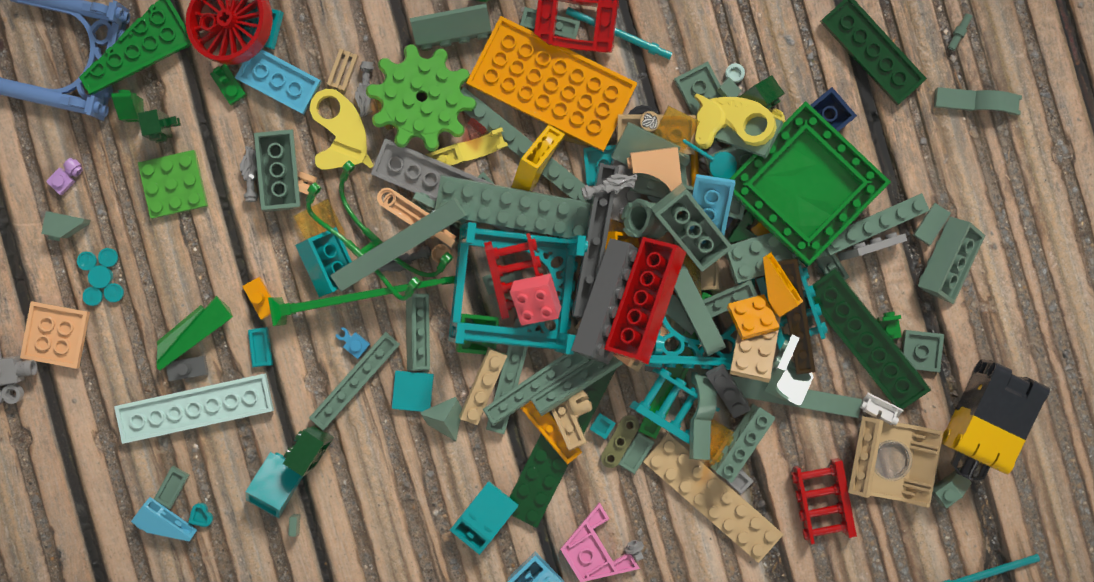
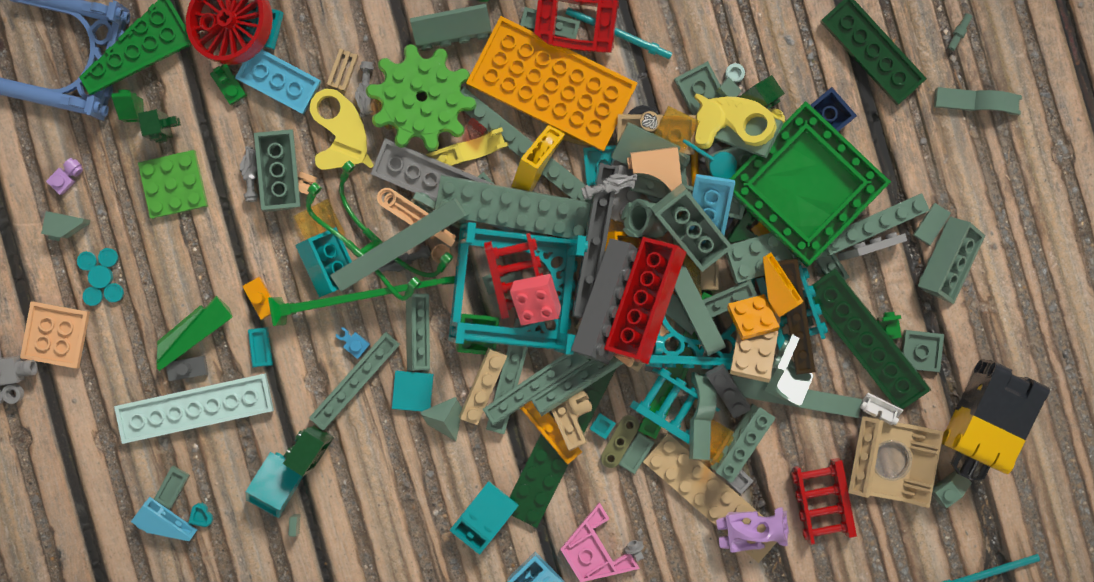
(739, 533): none -> lavender hips

